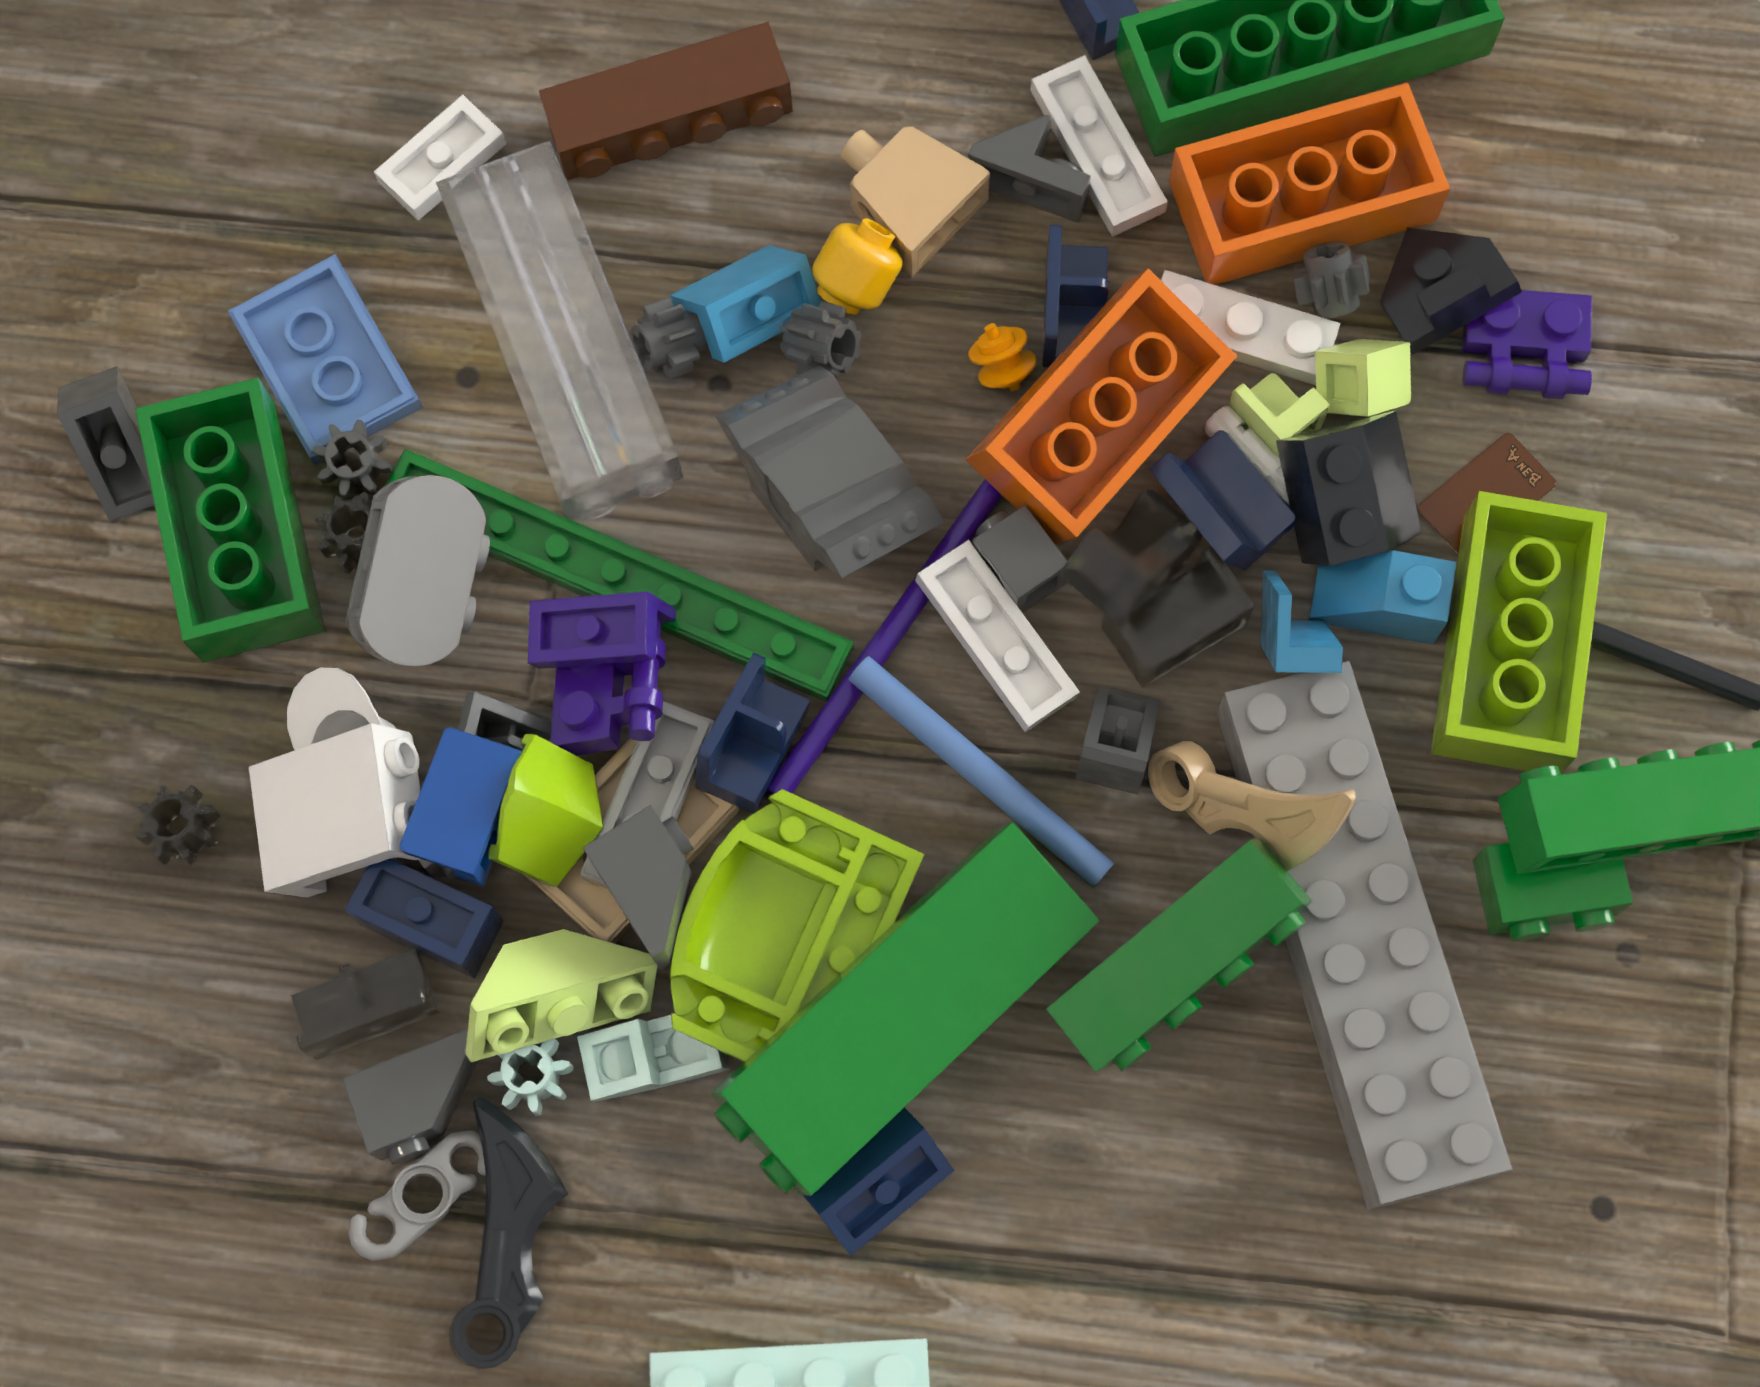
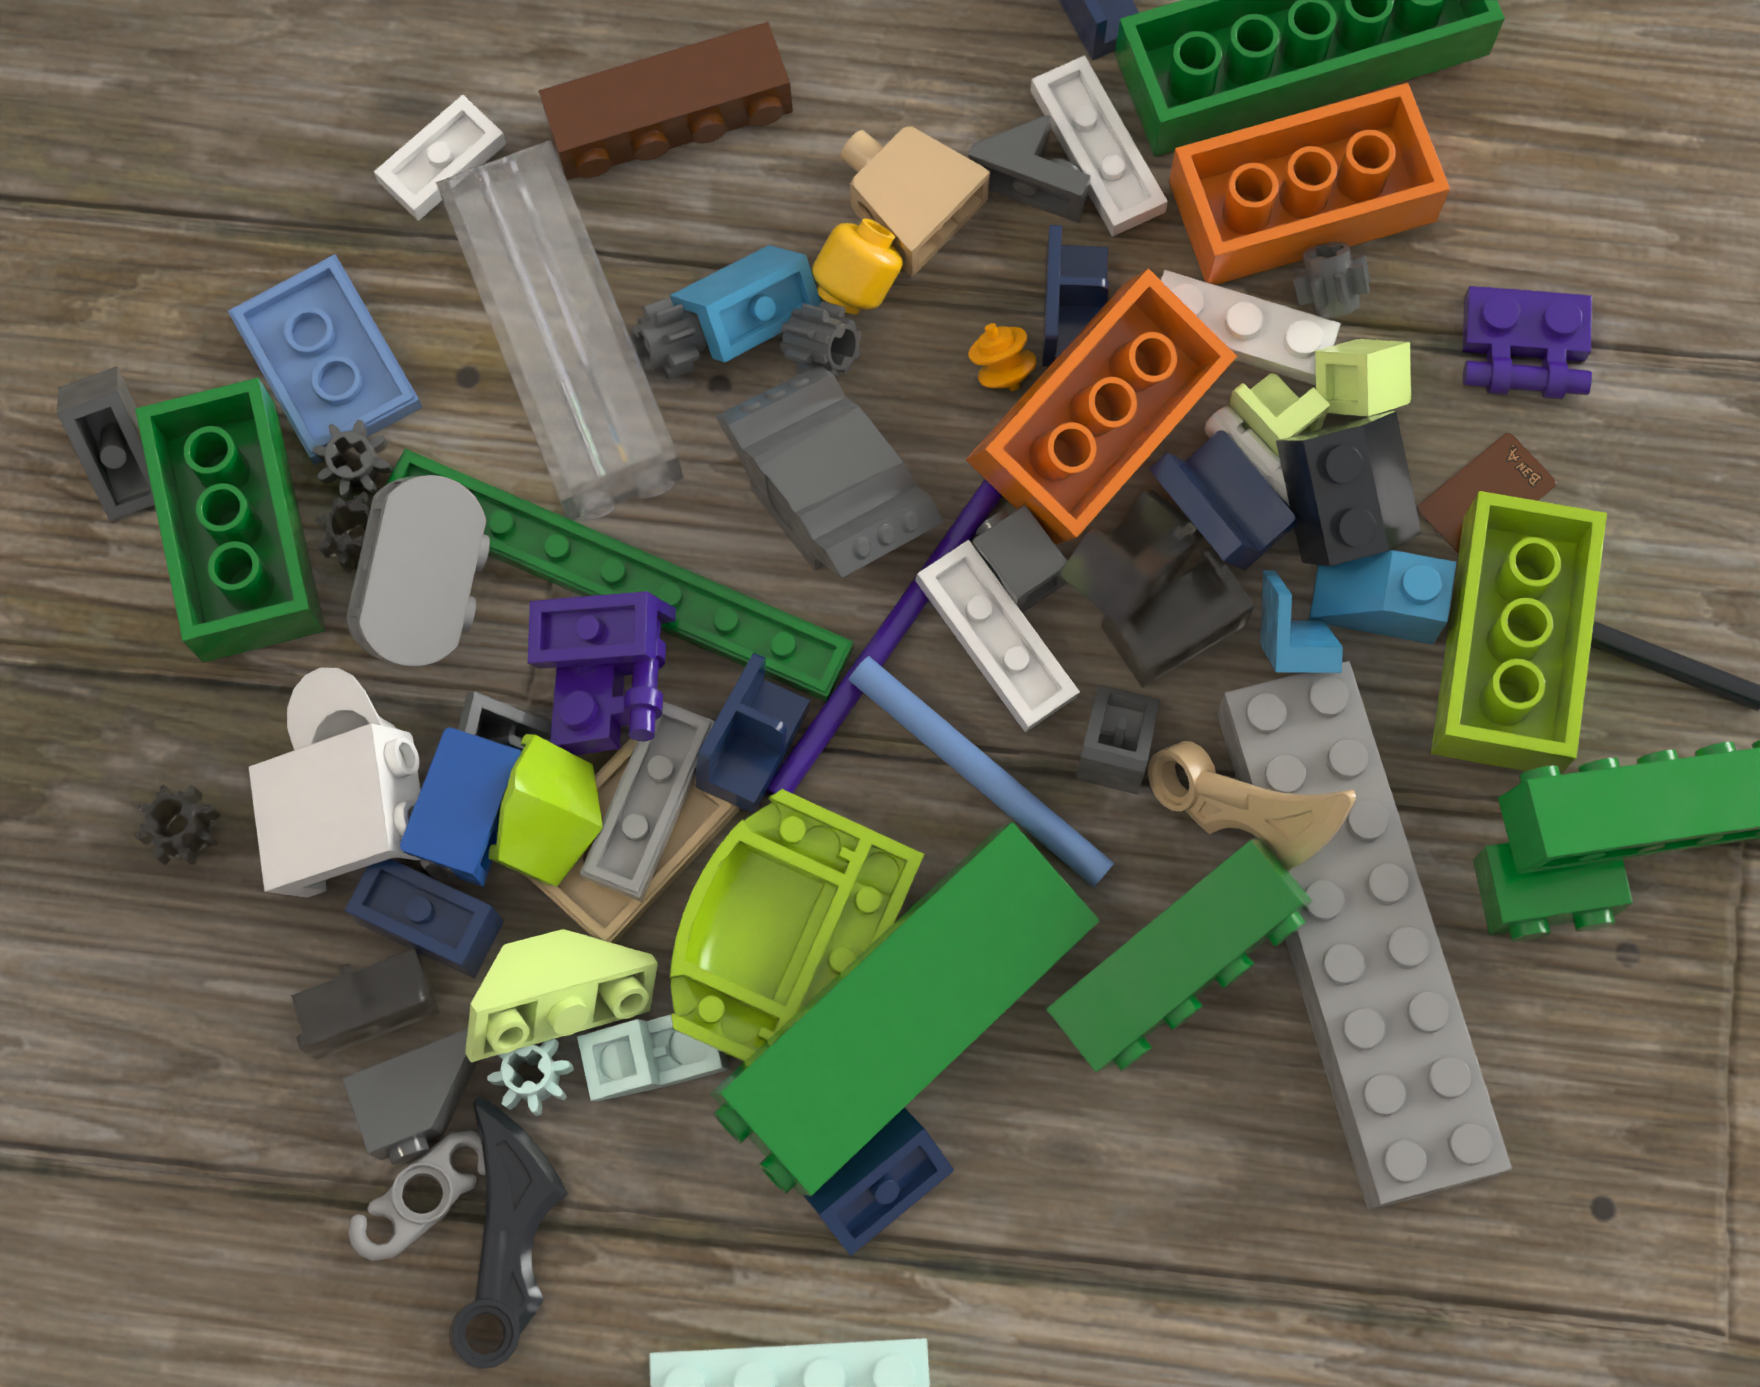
(647, 877): dark grey slope -> none
(1444, 284): black plate -> none

